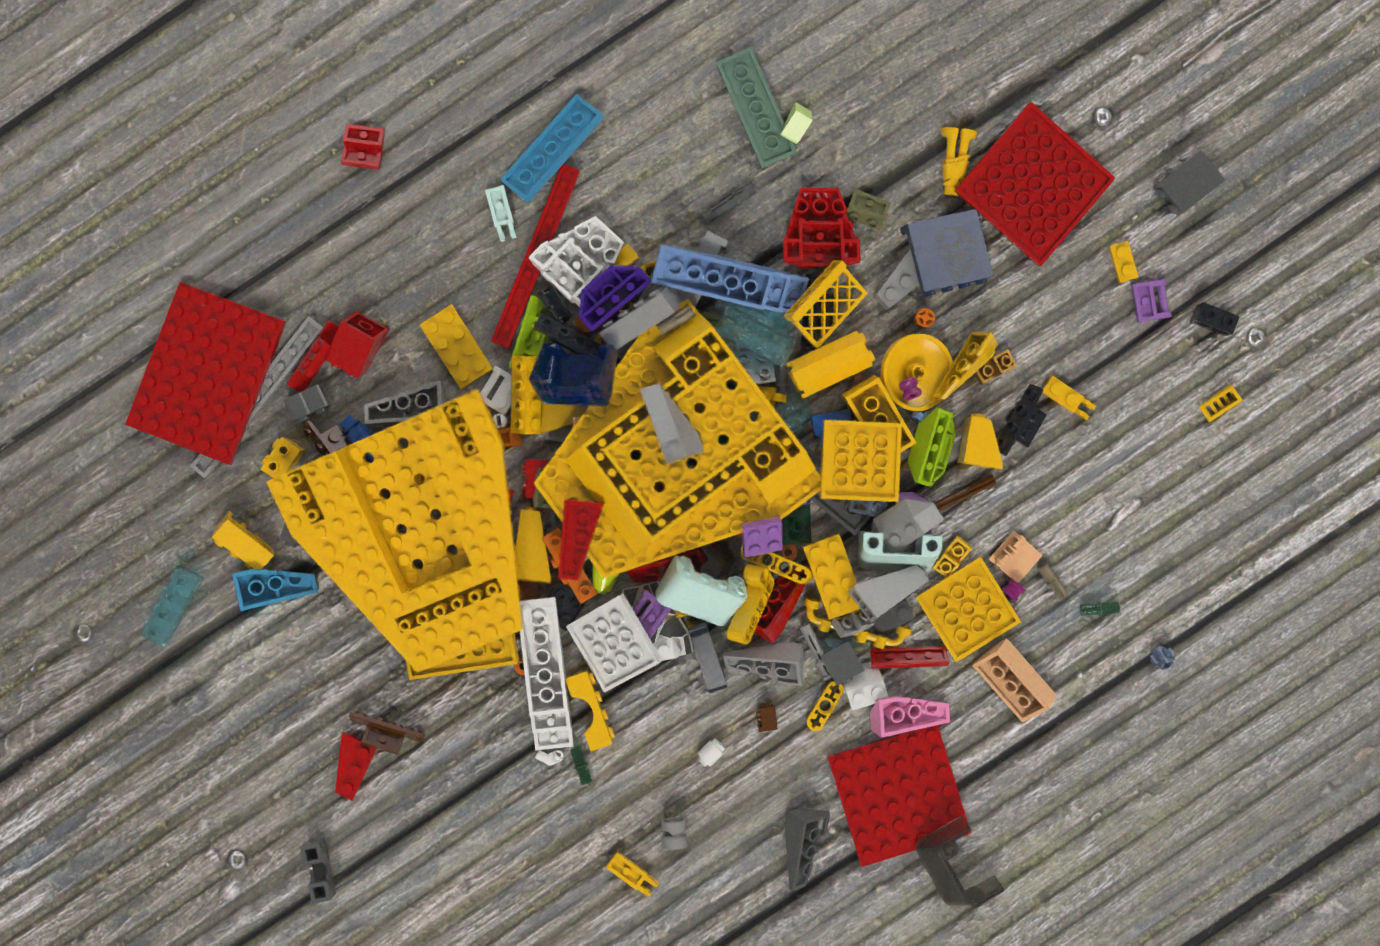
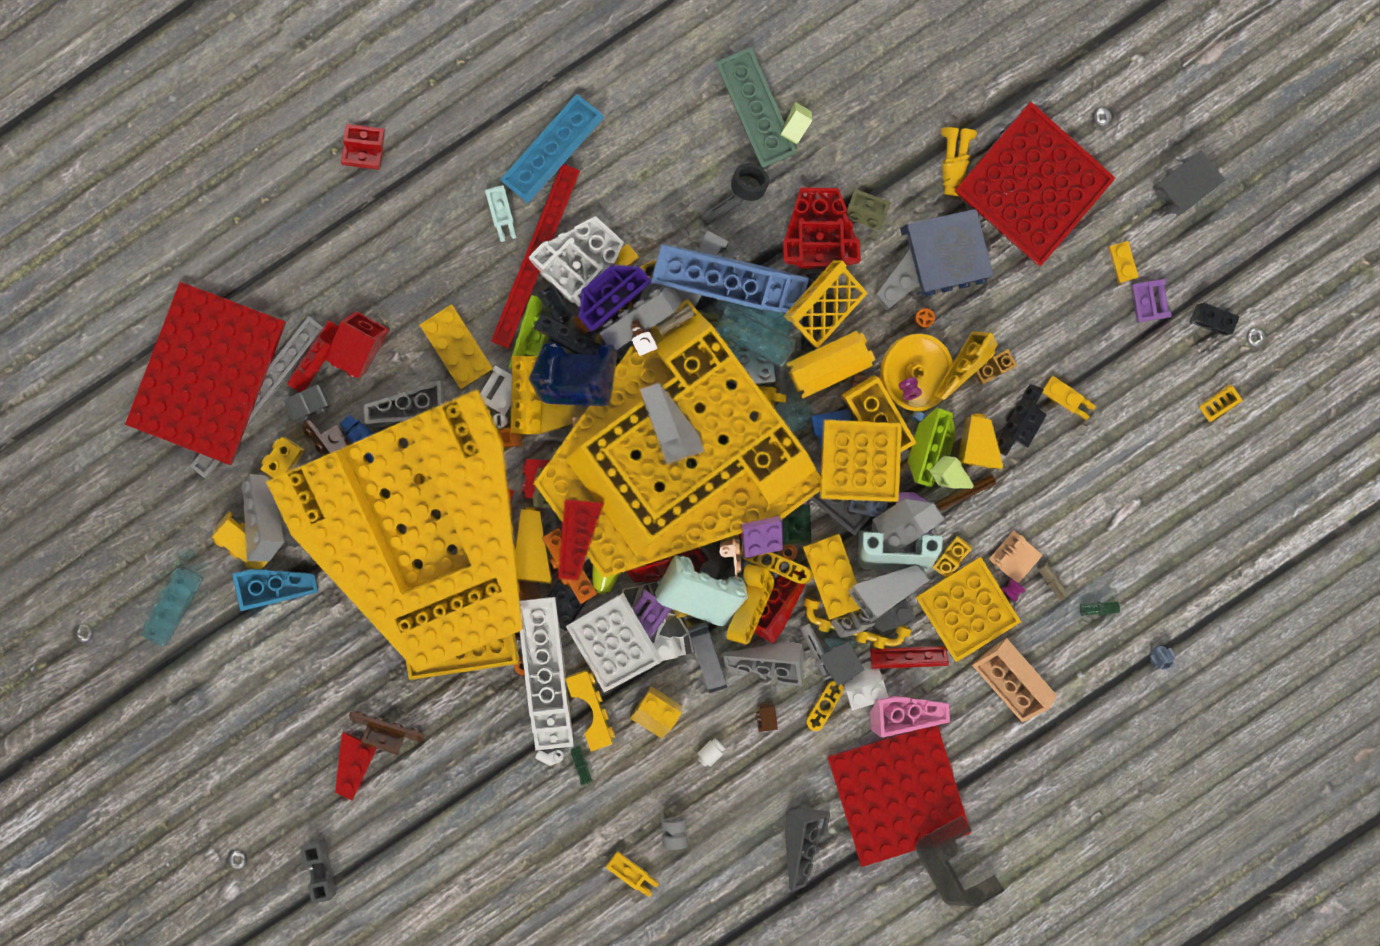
(261, 519): none -> light grey wedge
(642, 339): none -> plate
(657, 712): none -> yellow slope
(731, 547): none -> light nougat hinge
(745, 192): none -> black tyre
(951, 474): none -> yellowish green slope

